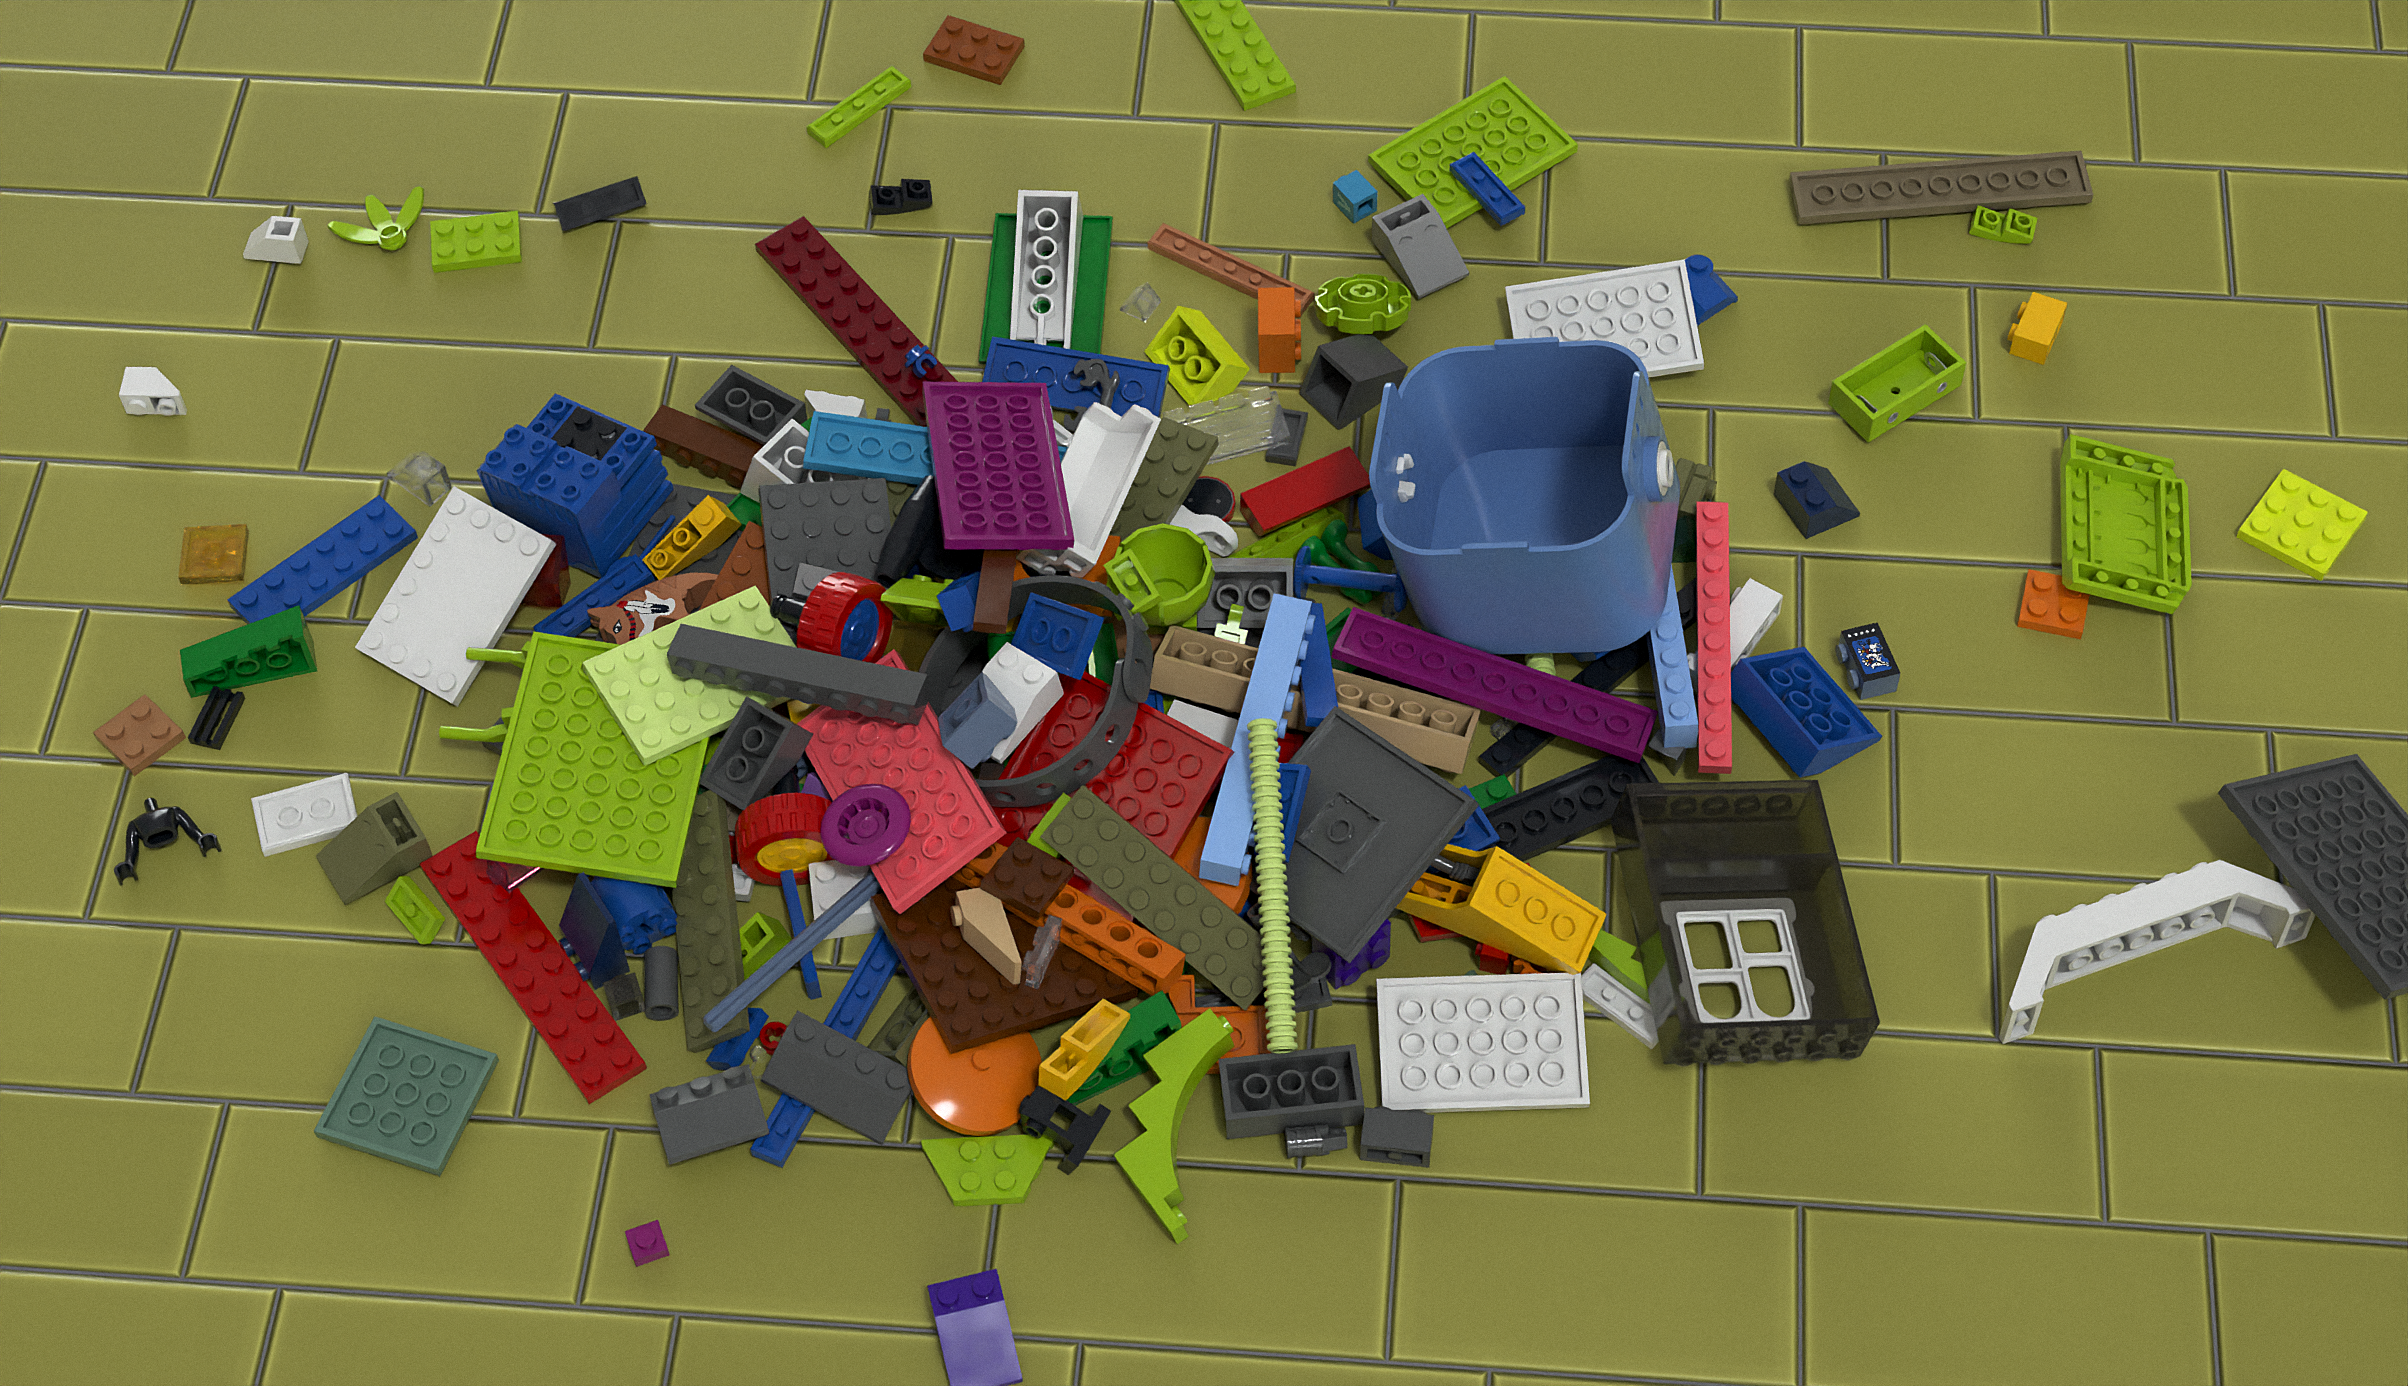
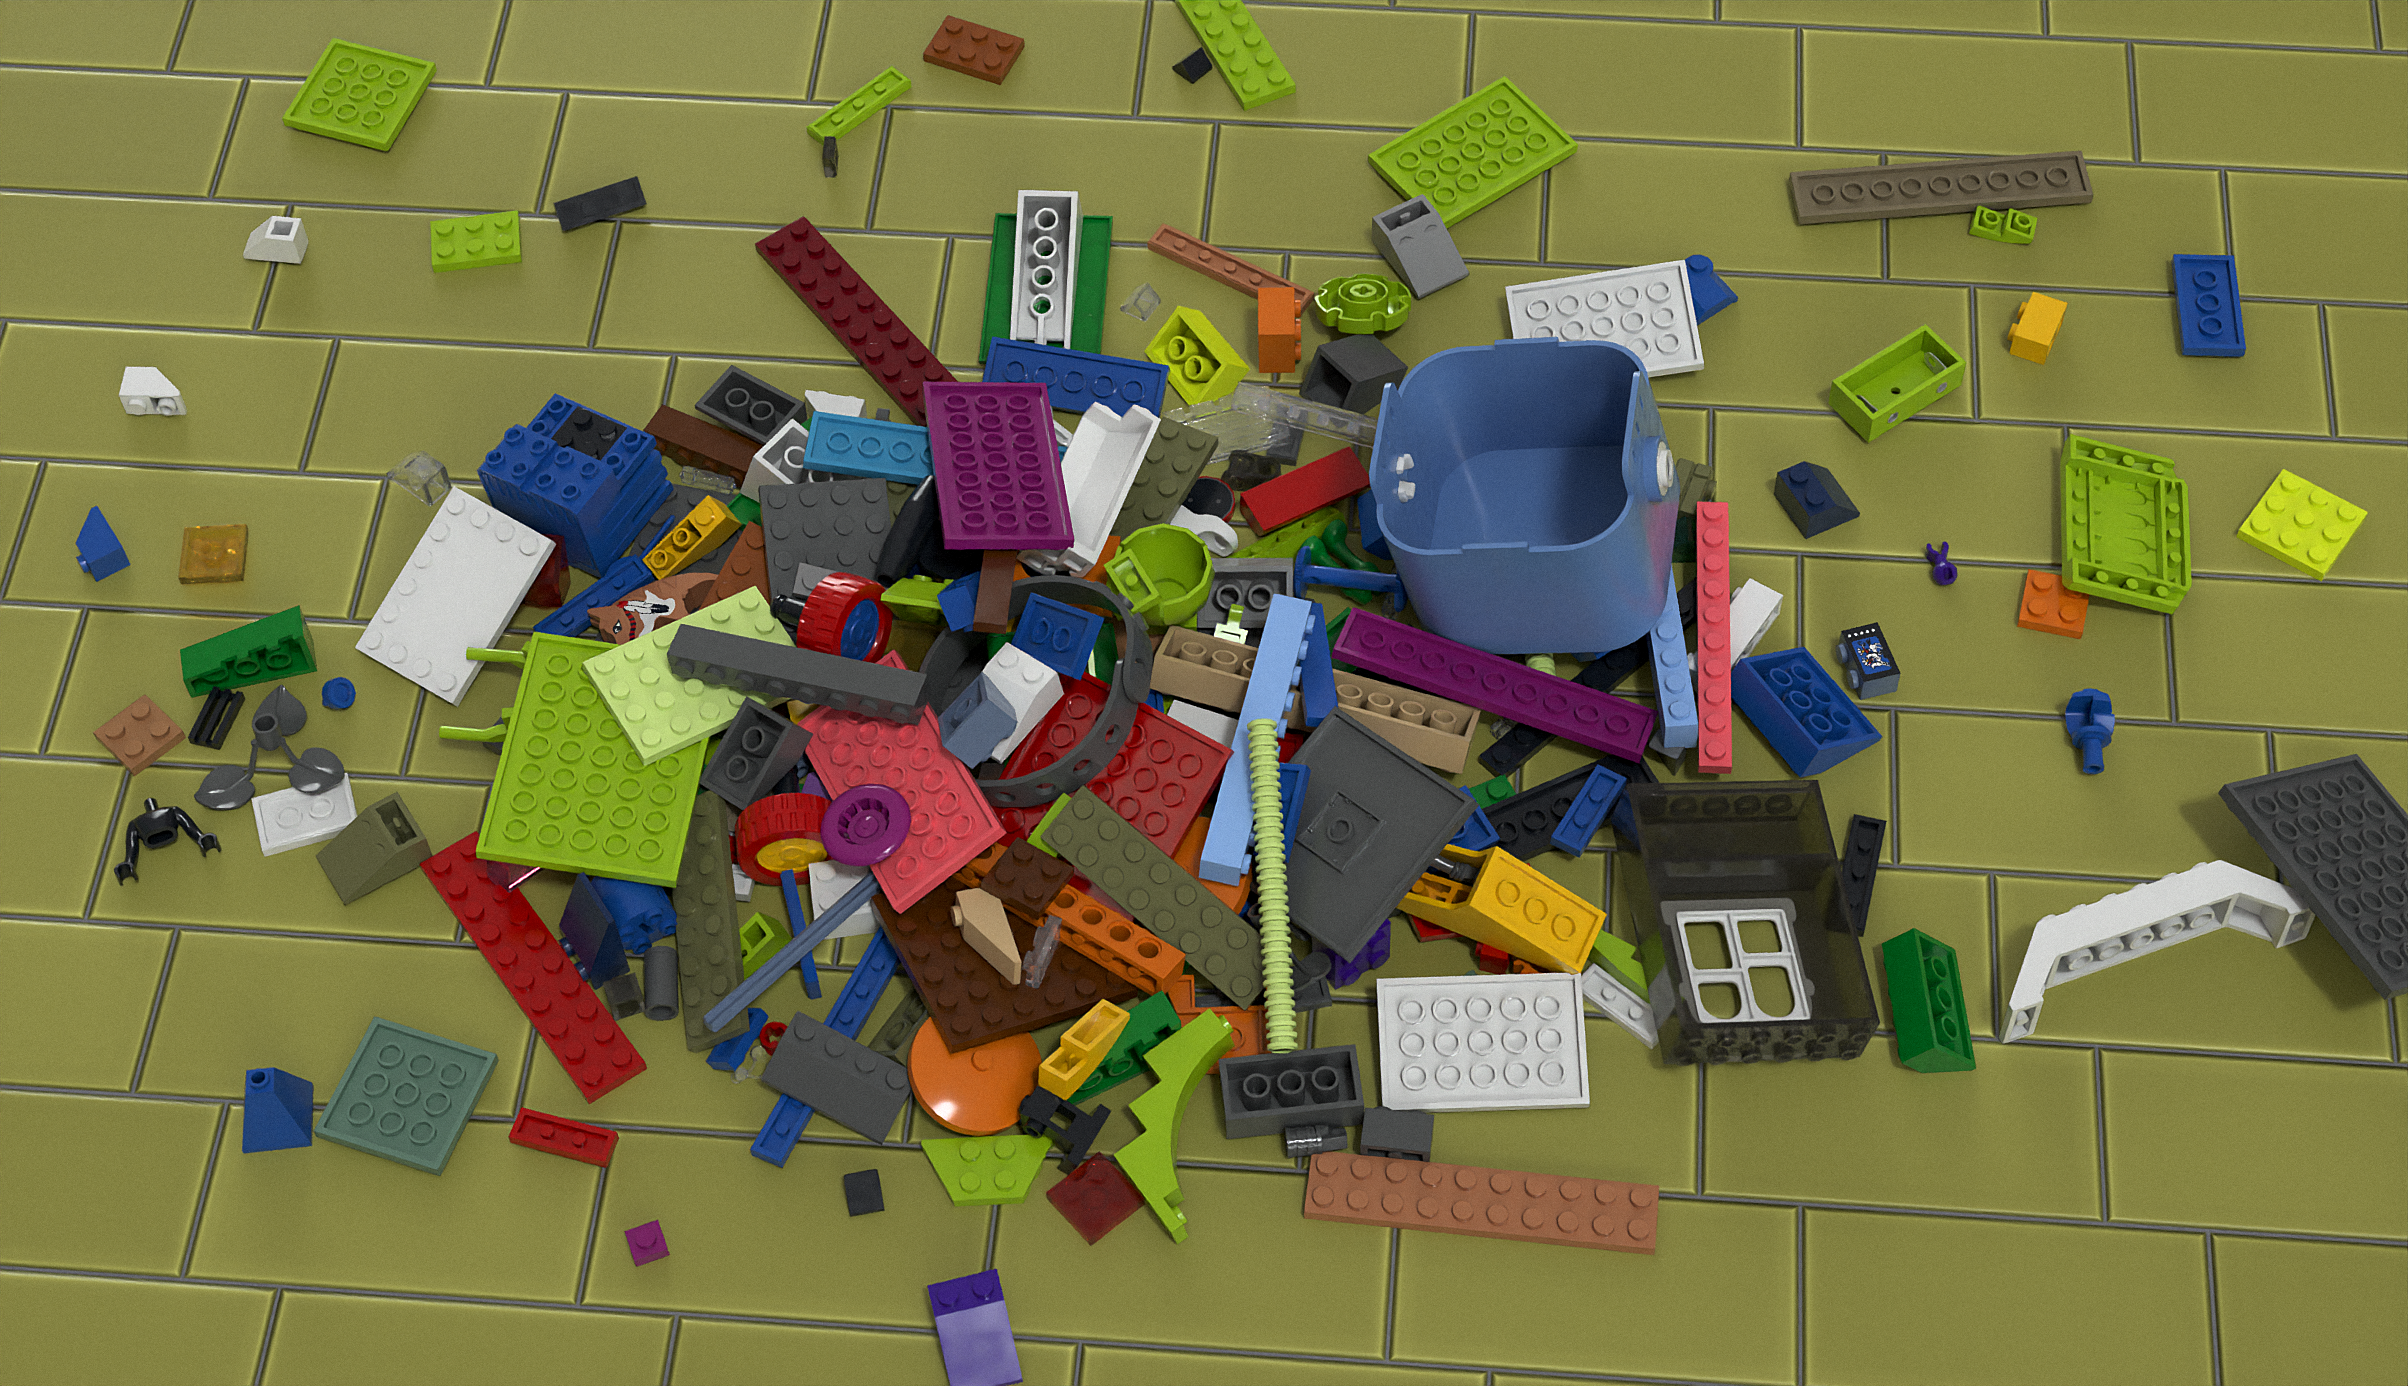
(99, 547): none -> blue slope
(276, 1111): none -> blue slope
(277, 716): none -> dark grey plant
(327, 563): blue plate -> none
(338, 693): none -> blue tile
(359, 94): none -> lime plate
(387, 234): lime plant -> none
(414, 910): lime plate -> none
(563, 1137): none -> red plate
(707, 480): none -> clear axle
(709, 1114): dark grey slope -> none
(830, 157): none -> clear smoke tile
(864, 1192): none -> black slope
(908, 197): black slope -> none
(916, 357): blue plate -> none
(1095, 1198): none -> clear red plate
(1096, 373): dark grey helmet -> none
(1193, 65): none -> black slope
(1250, 471): none -> clear smoke piece
(1304, 414): none -> clear tile
(1354, 196): dark azure brick -> none
(1482, 1202): none -> nougat plate
(1487, 188): blue tile -> none
(1588, 811): none -> blue plate
(1861, 865): none -> black tile
(1927, 1004): none -> green slope
(1944, 571): none -> dark purple arm
(2090, 726): none -> blue piece
(2208, 305): none -> blue plate

